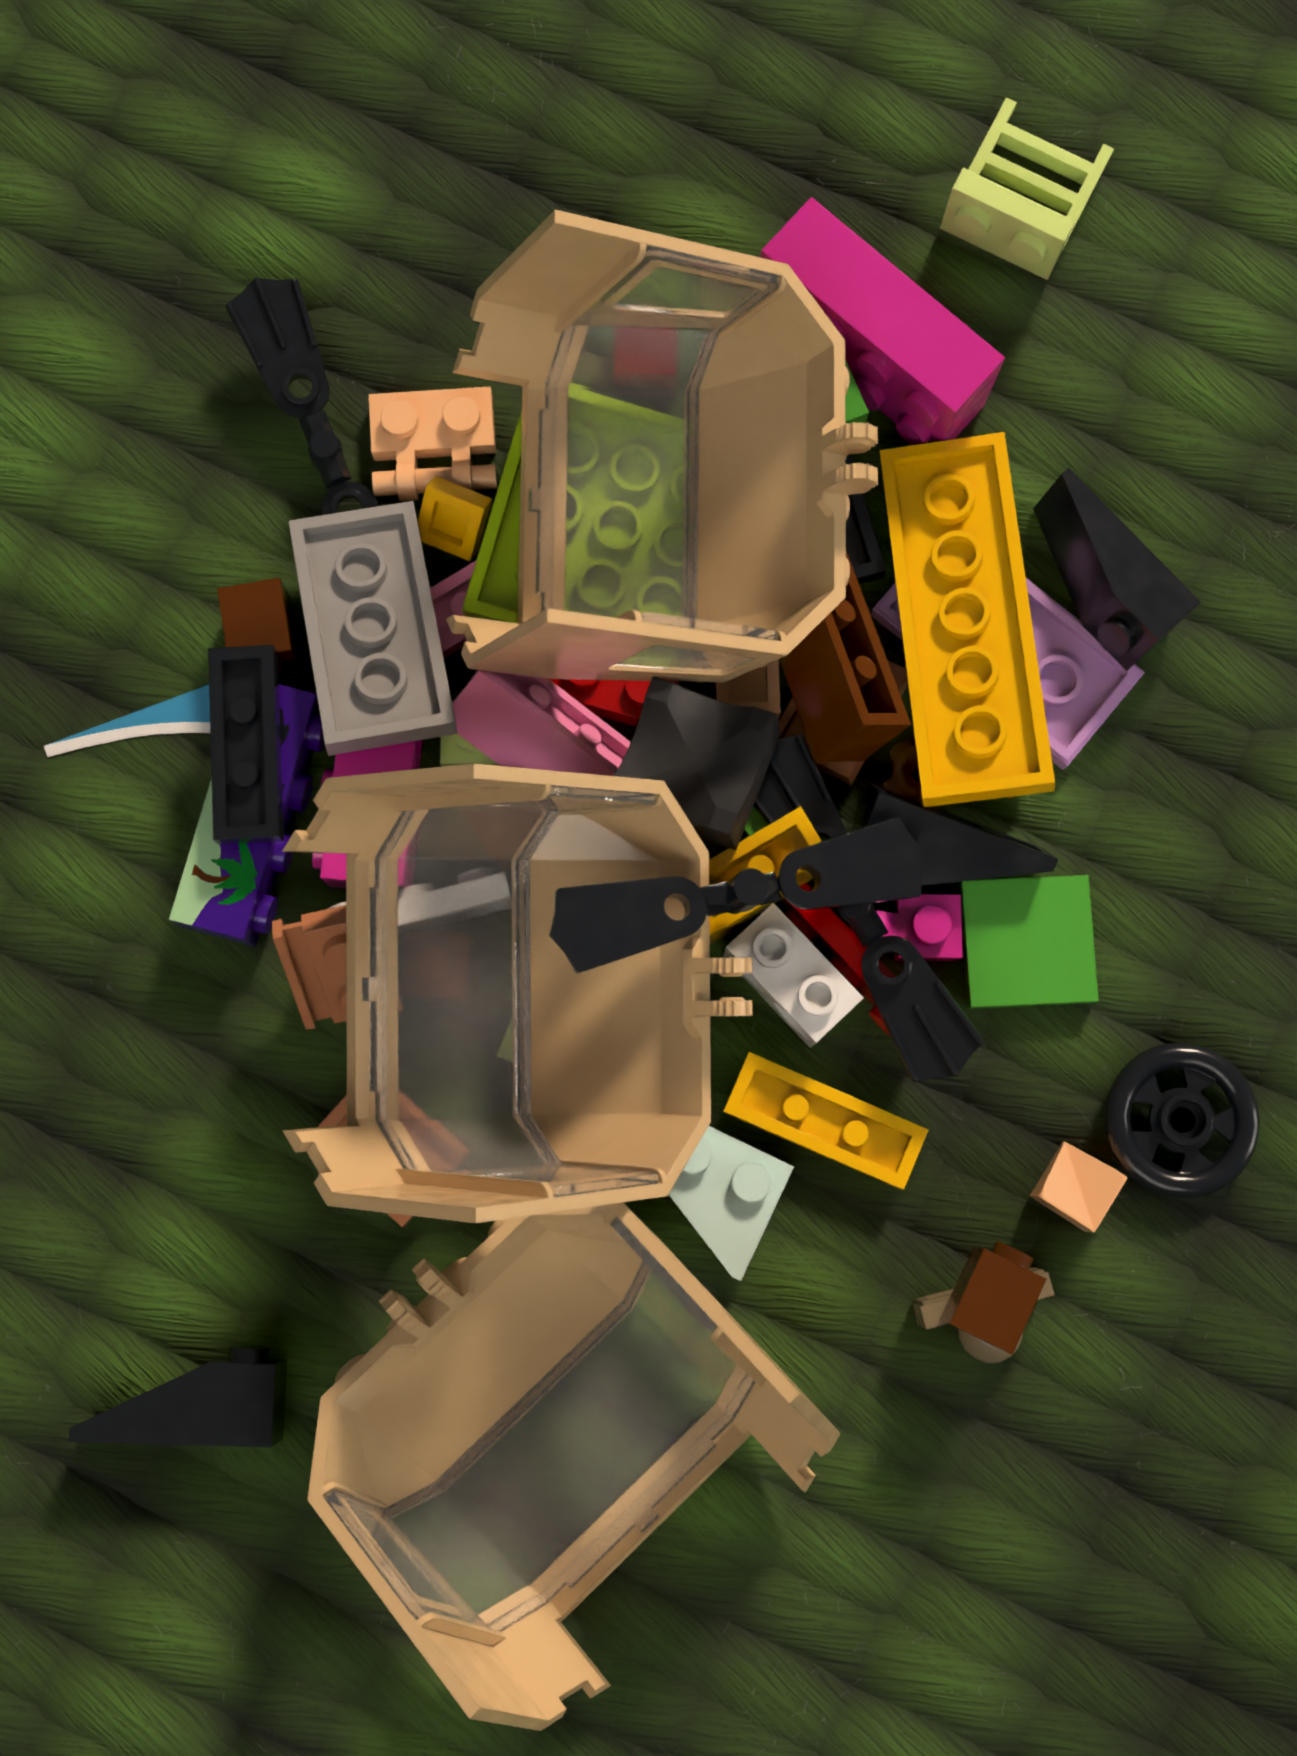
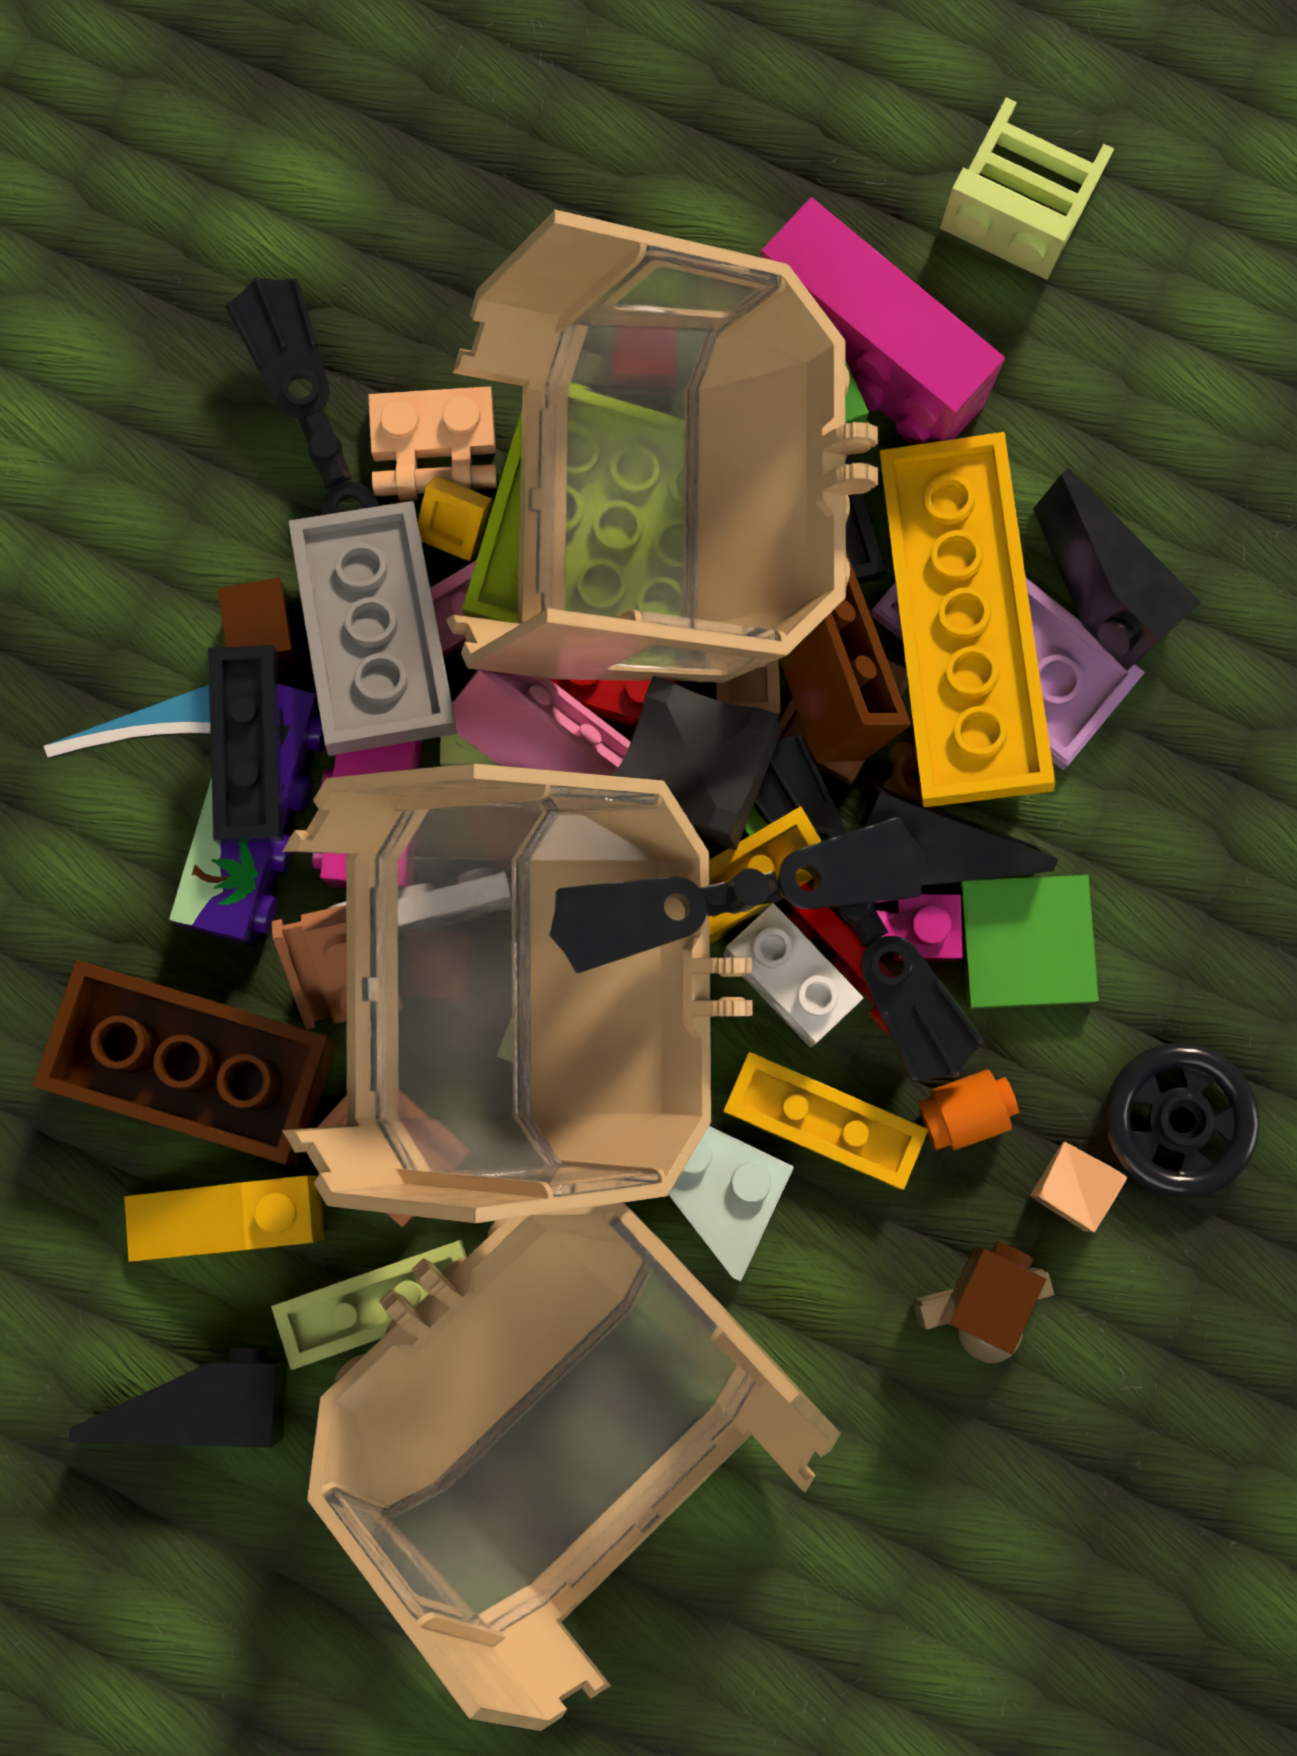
(185, 1062): none -> reddish brown brick
(224, 1218): none -> yellow slope
(350, 1310): none -> yellowish green plate
(968, 1110): none -> orange brick

